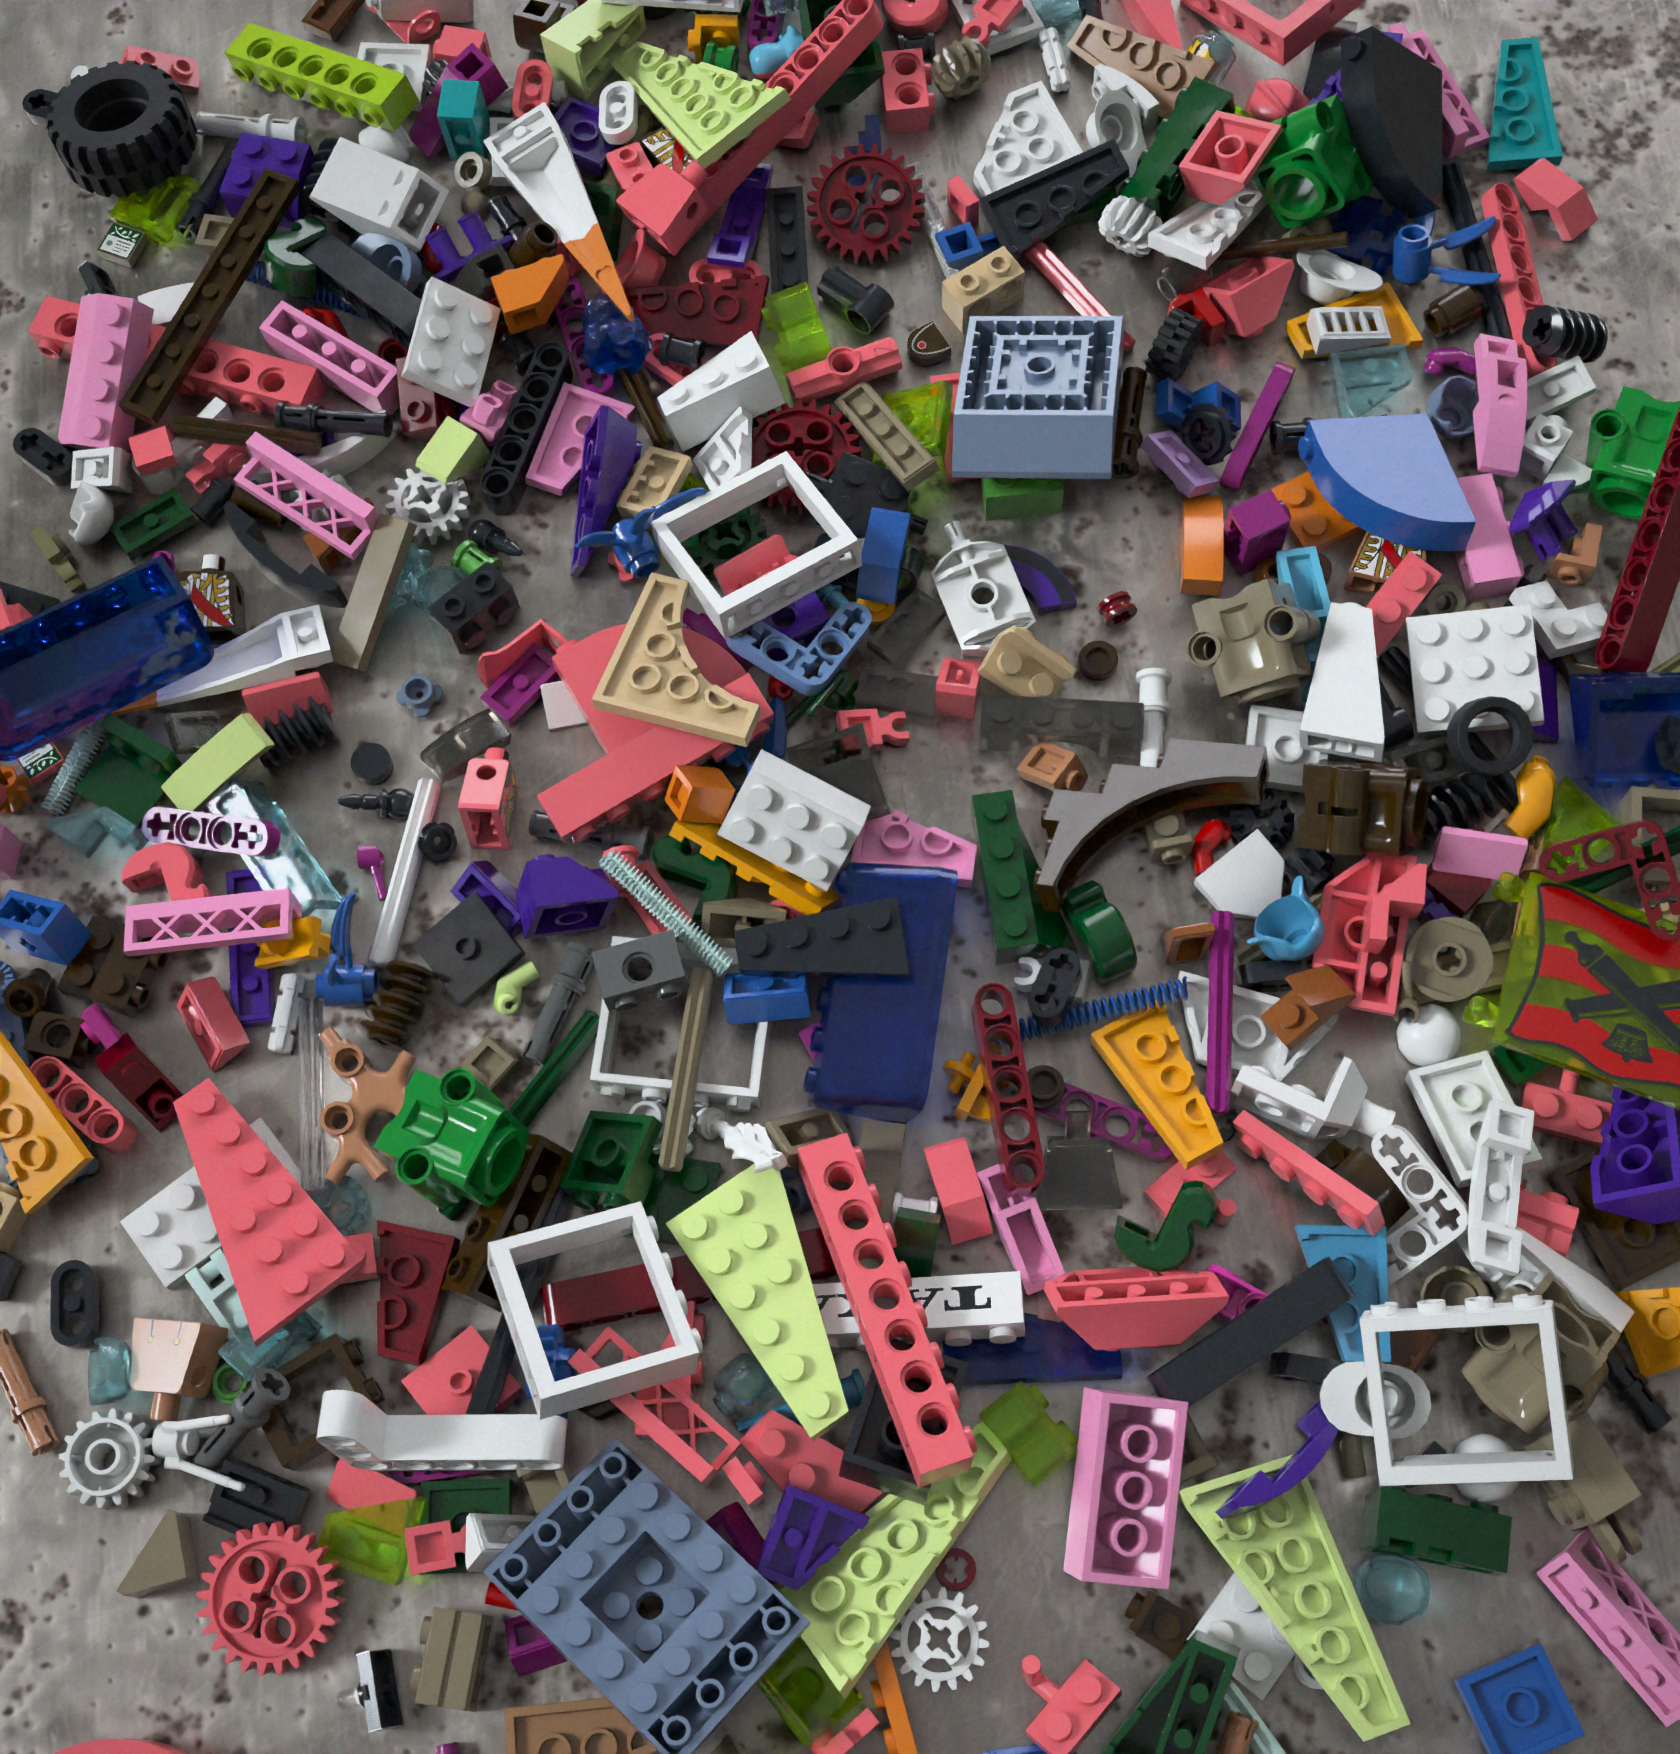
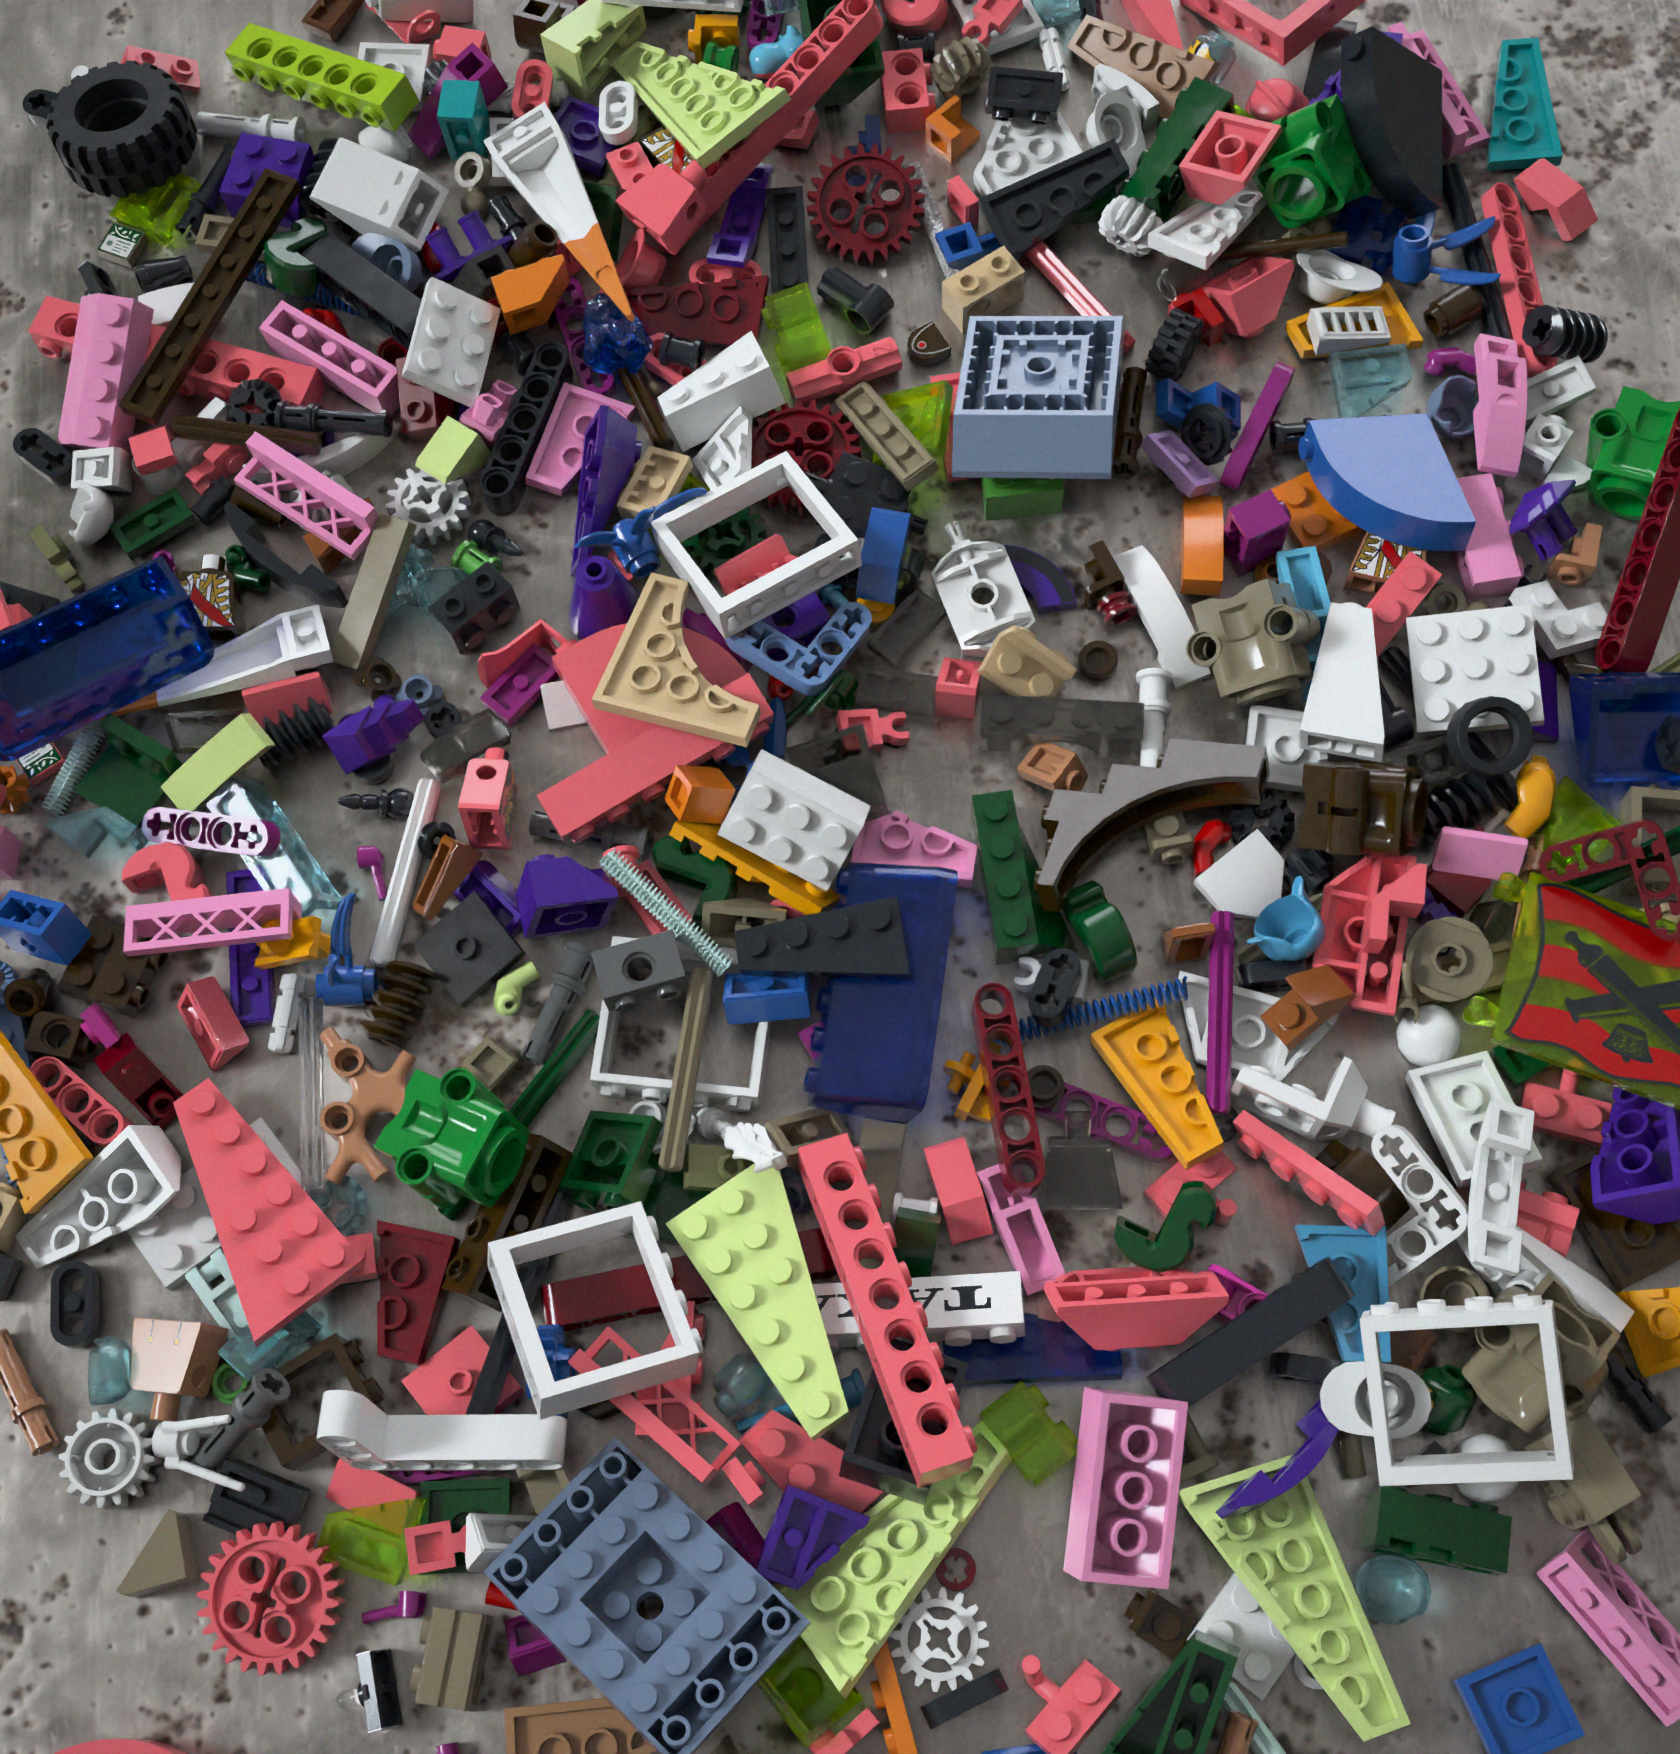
(109, 1196): none -> white wedge
(162, 273): none -> black cone
(242, 567): none -> dark green arm
(244, 394): none -> black gear
(372, 732): none -> dark purple connector
(381, 669): none -> dark brown plate
(410, 1605): none -> magenta hand
(439, 712): none -> black bush
(446, 872): none -> dark orange slope
(600, 597): none -> dark purple cone
(710, 1167): none -> olive plate
(949, 132): none -> orange panel
(964, 1698): none -> black beam
(1023, 94): none -> black bracket
(1102, 573): none -> dark brown bracket
(1161, 615): none -> white slope
(1450, 1399): none -> dark green head

